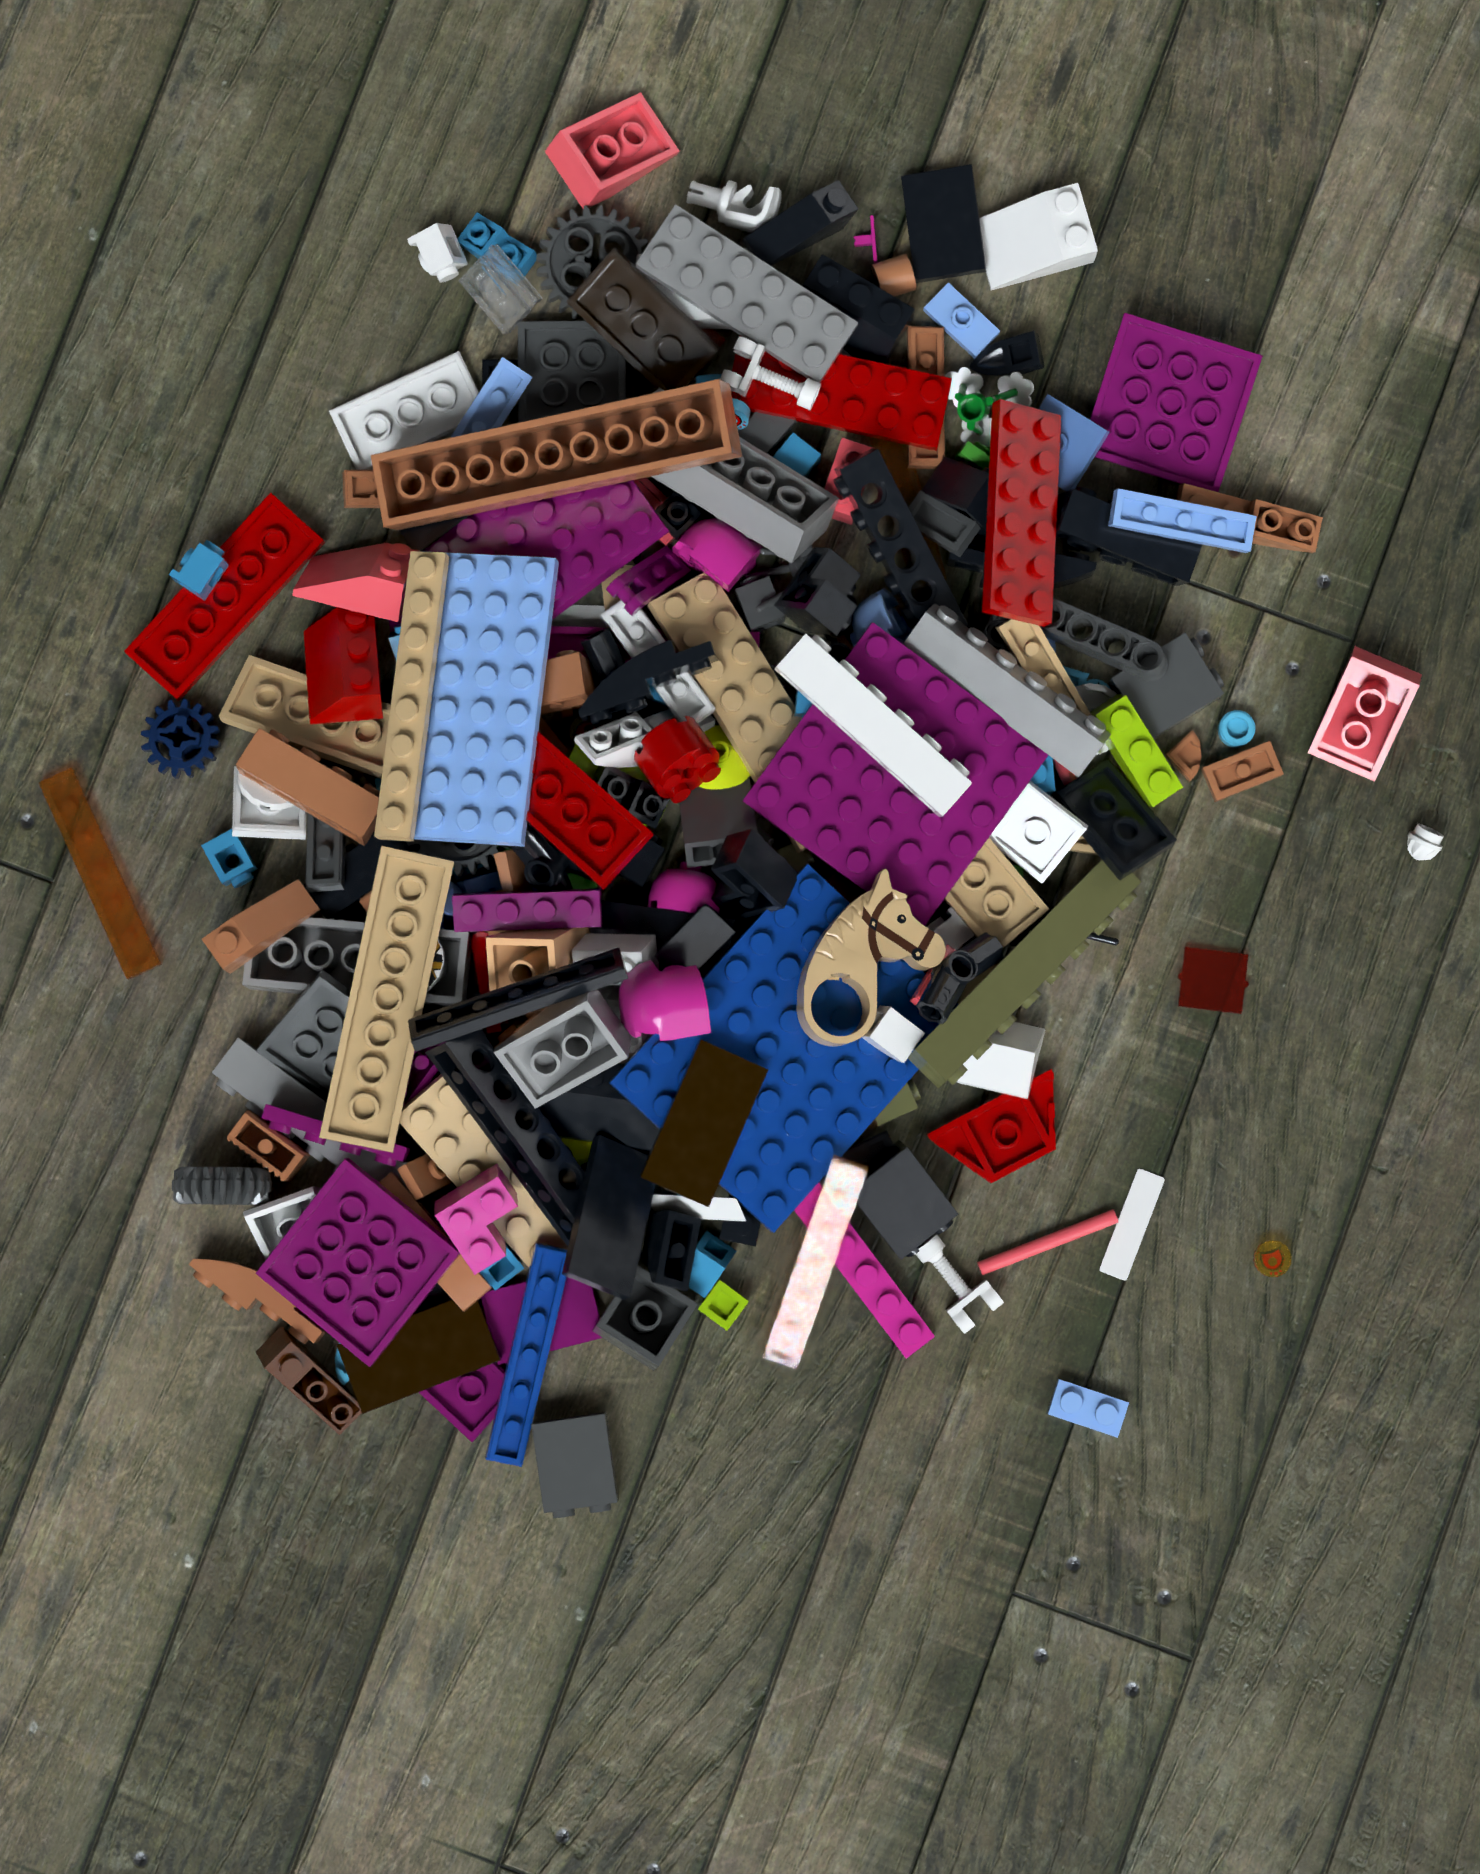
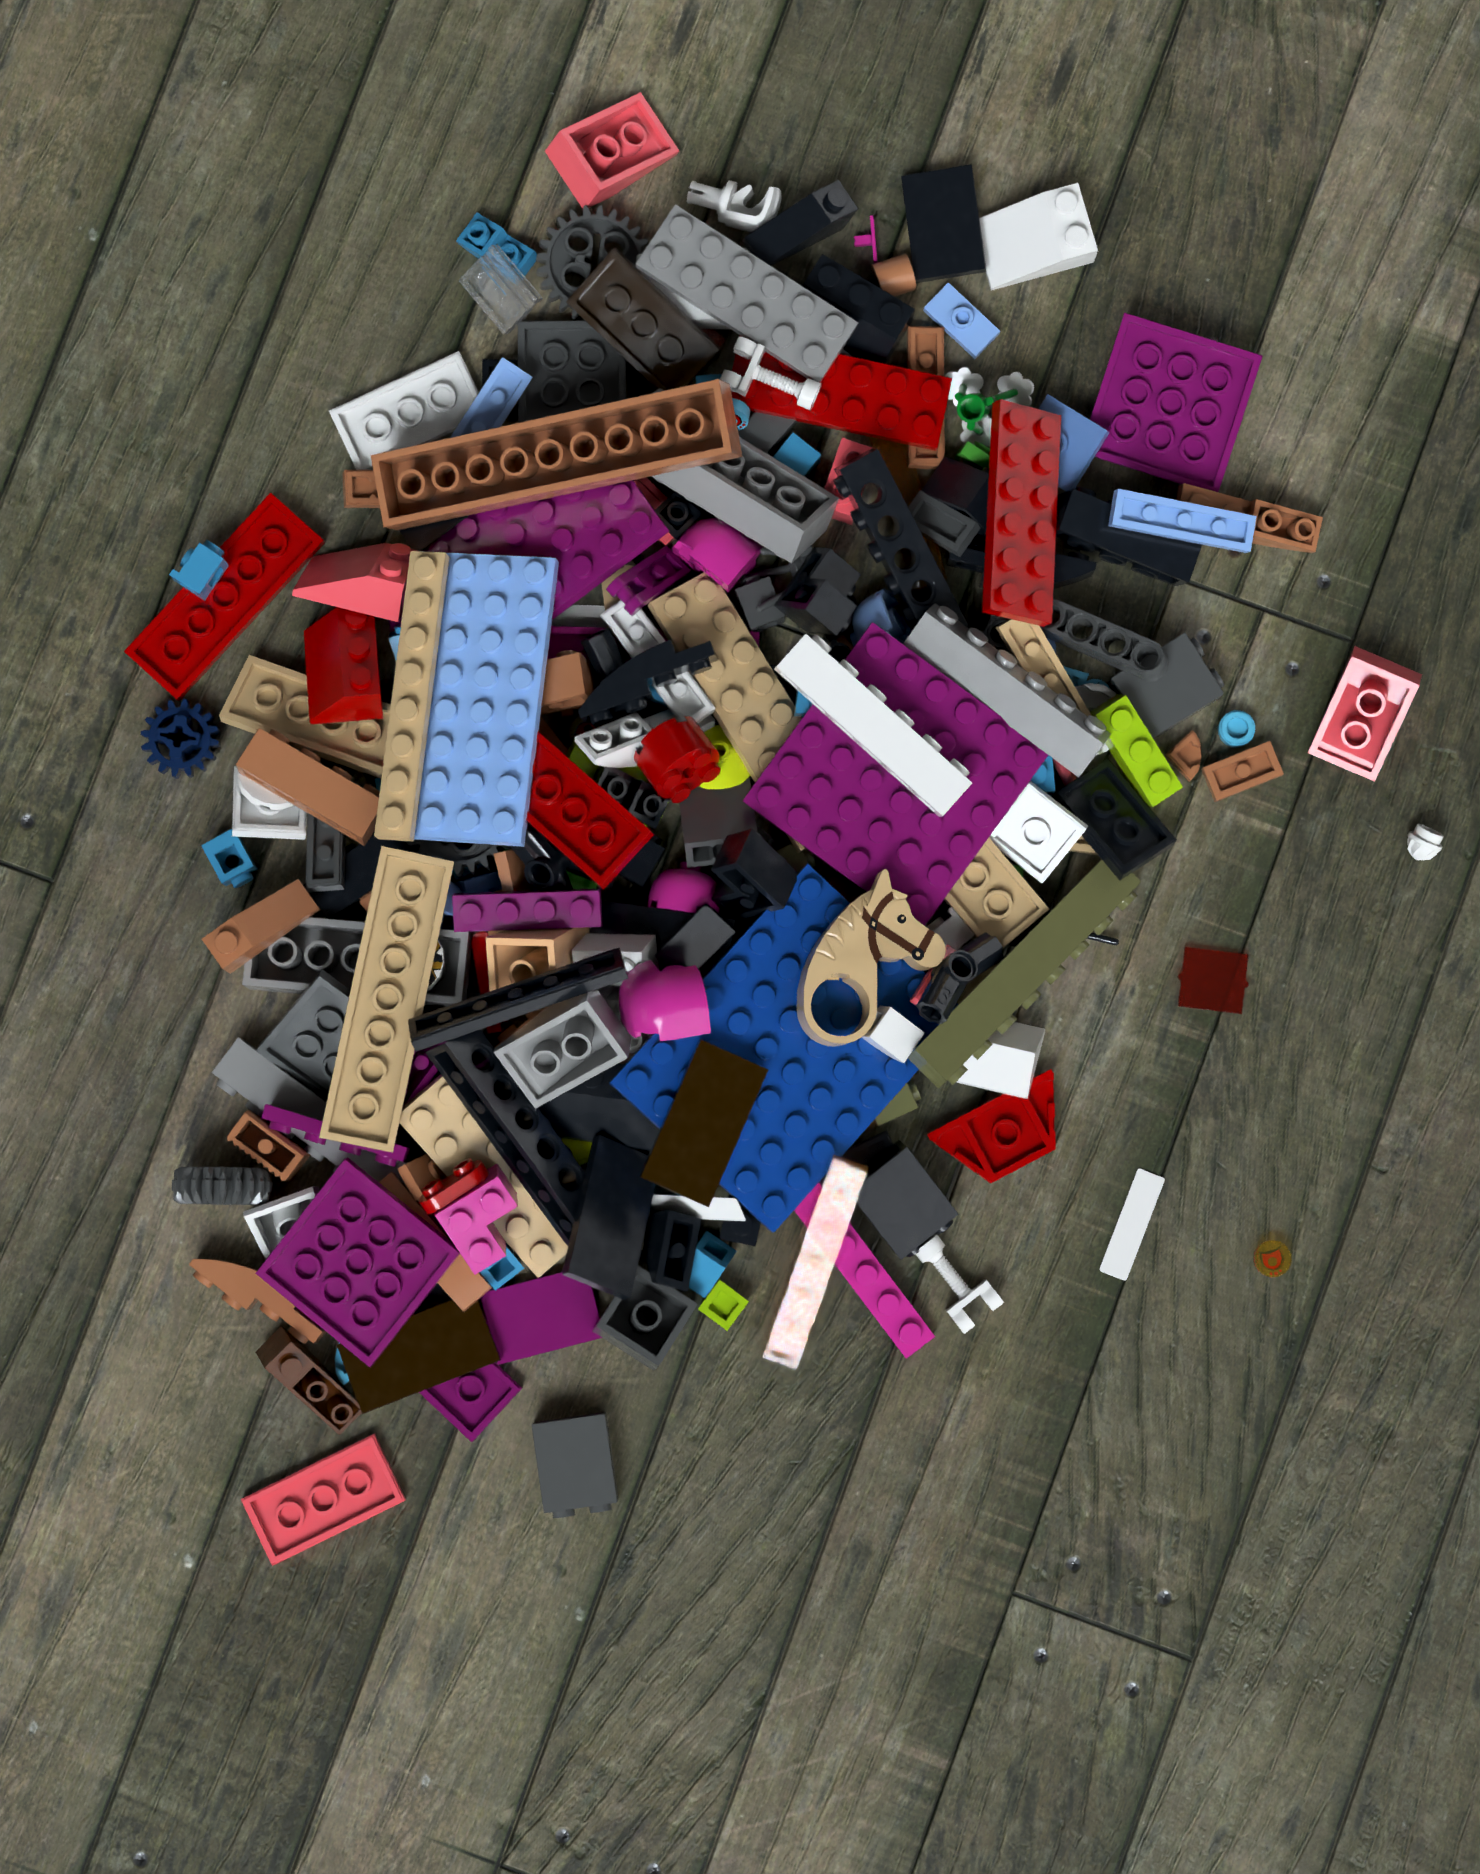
(100, 873): clear orange tile -> none
(323, 1499): none -> coral tile
(439, 251): white brick -> none
(464, 1178): none -> red plate
(527, 1356): blue tile -> none
(1010, 355): black plate -> none
(1047, 1242): coral bar -> none
(1087, 1408): light blue plate -> none

